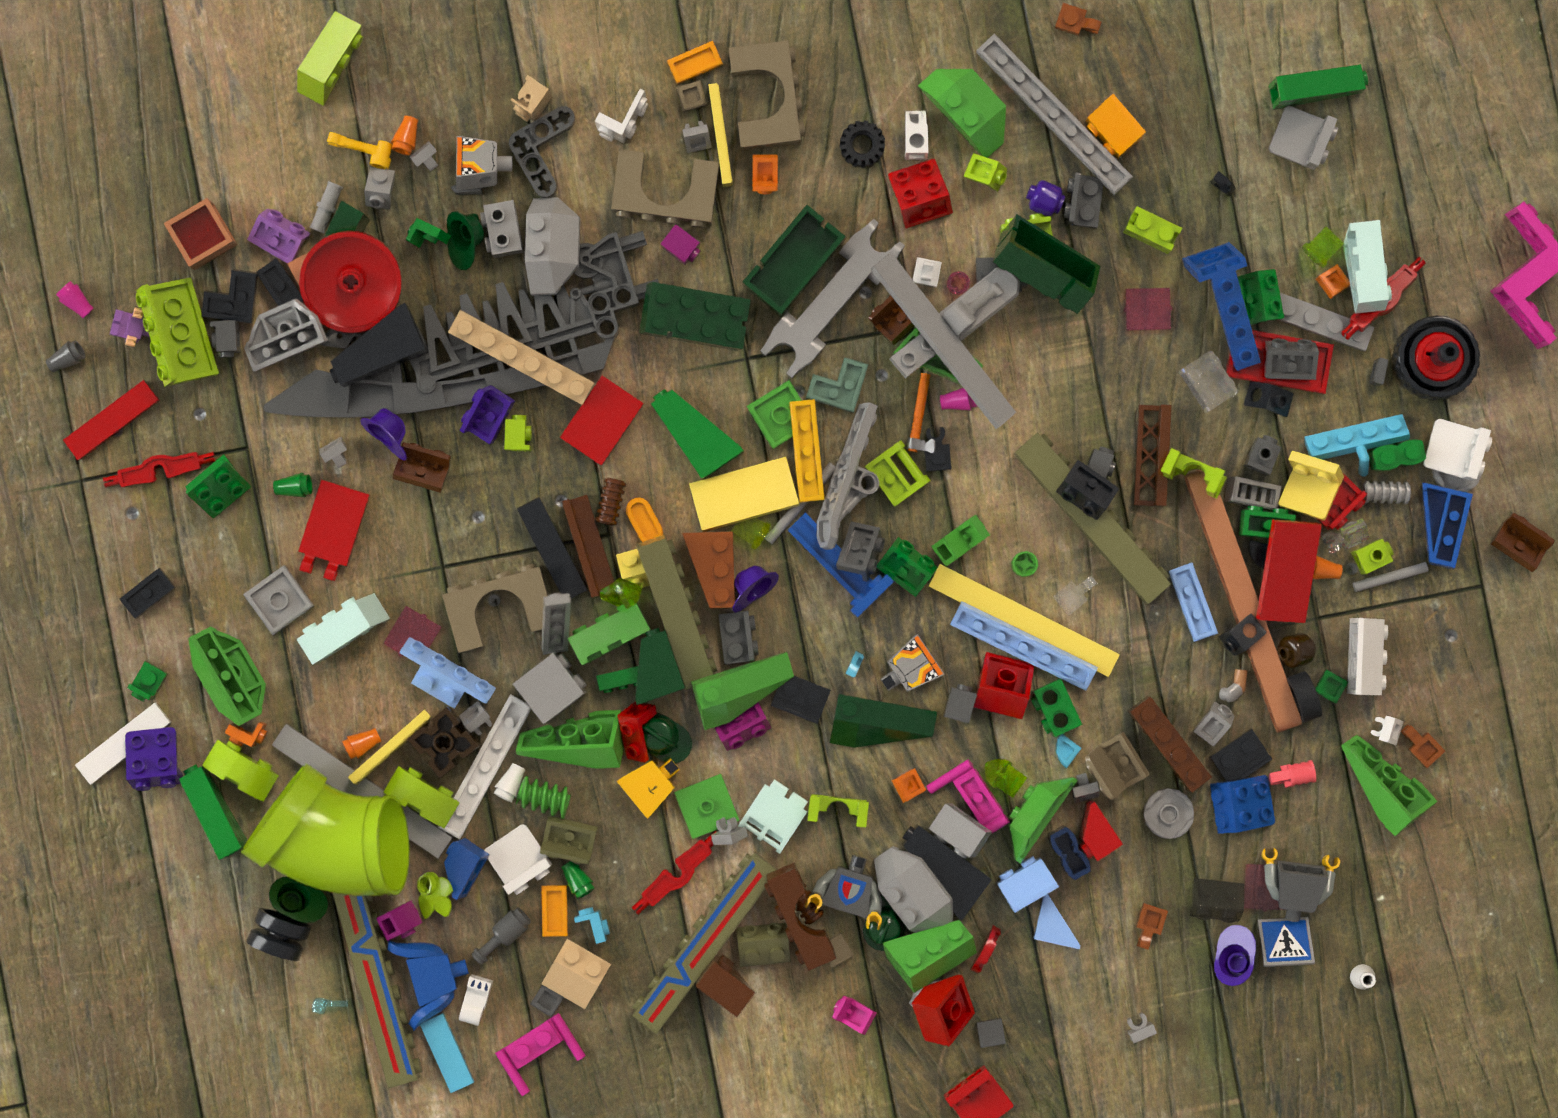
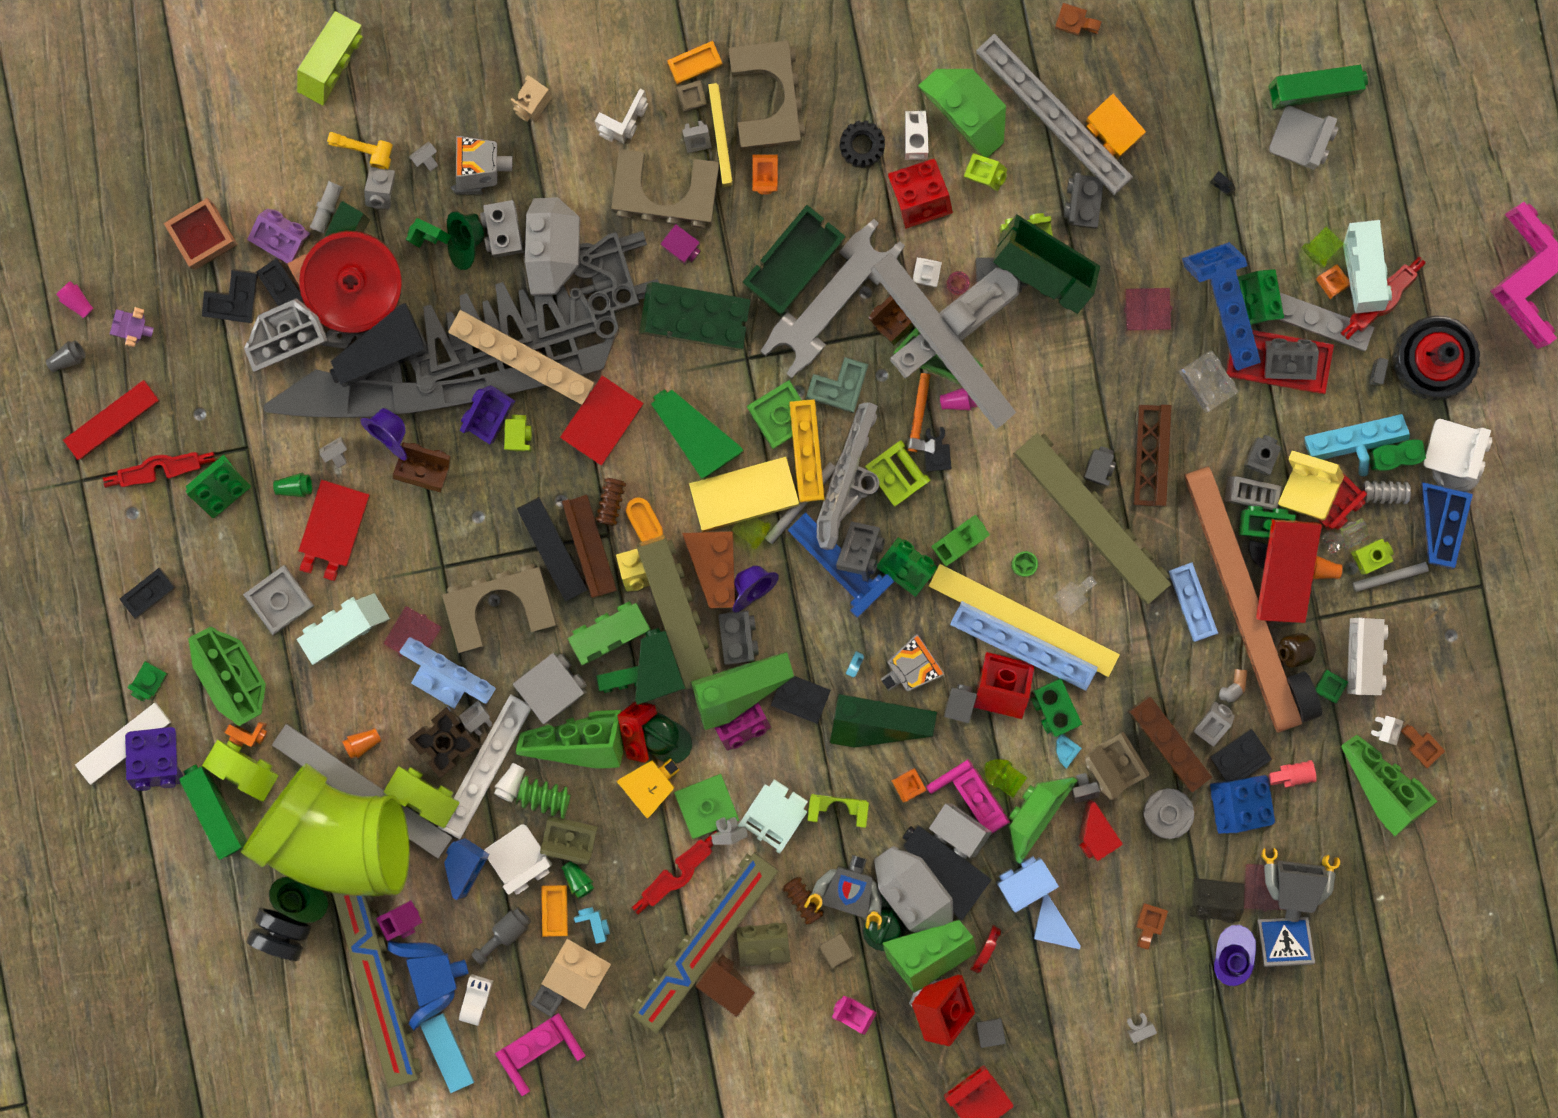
(176, 331): lime bracket -> none
(226, 338): dark grey brick -> none
(319, 1004): clear light blue hand -> none
(389, 748): light yellow tile -> none
(405, 137): orange cone -> none
(434, 894): lime plate -> none
(534, 142): dark grey beam -> none
(555, 623): light grey plate -> none
(621, 593): clear neon green tile -> none
(813, 944): reddish brown arch -> none
(1045, 198): dark purple head -> none
(1066, 846): dark blue brick -> none
(1087, 490): black bracket -> none
(1152, 230): lime brick -> none
(1180, 464): lime piece -> none
(1236, 641): black bracket -> none
(1272, 399): black bracket -> none
(1359, 973): white cone -> none
(1522, 541): reddish brown bracket -> none

